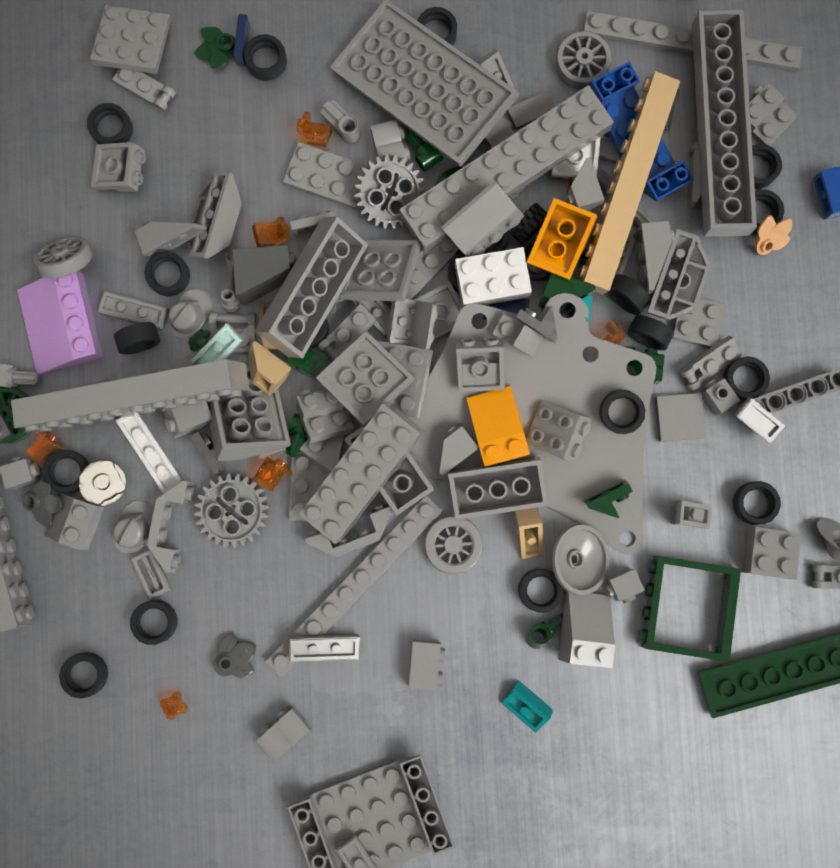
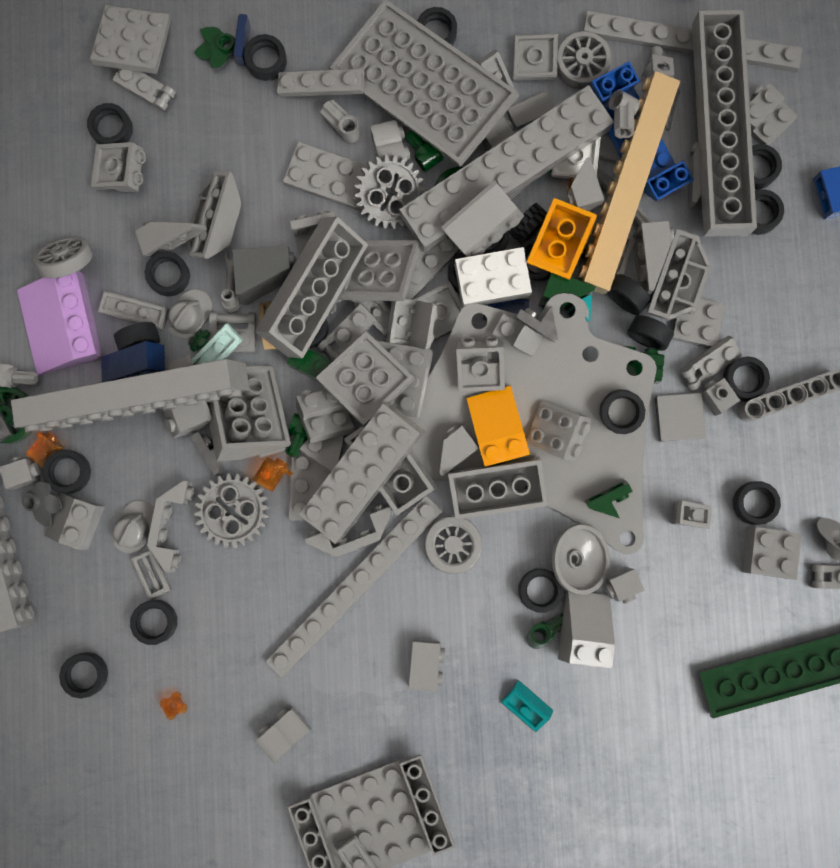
(101, 482): tile -> none
(133, 361): none -> dark blue brick
(150, 452): white tile -> none
(237, 655): dark grey plate -> none
(266, 369): tan slope -> none
(271, 233): clear orange bracket -> none
(312, 132): clear orange bracket -> none
(321, 82): none -> light grey plate
(323, 648): tile -> none
(529, 532): tan slope -> none
(535, 57): none -> light grey plate
(616, 332): clear orange bracket -> none
(624, 109): none -> light grey piece
(658, 63): none -> light grey bracket
(726, 615): dark green window -> none
(759, 420): tile -> none
(772, 235): light nougat plate -> none

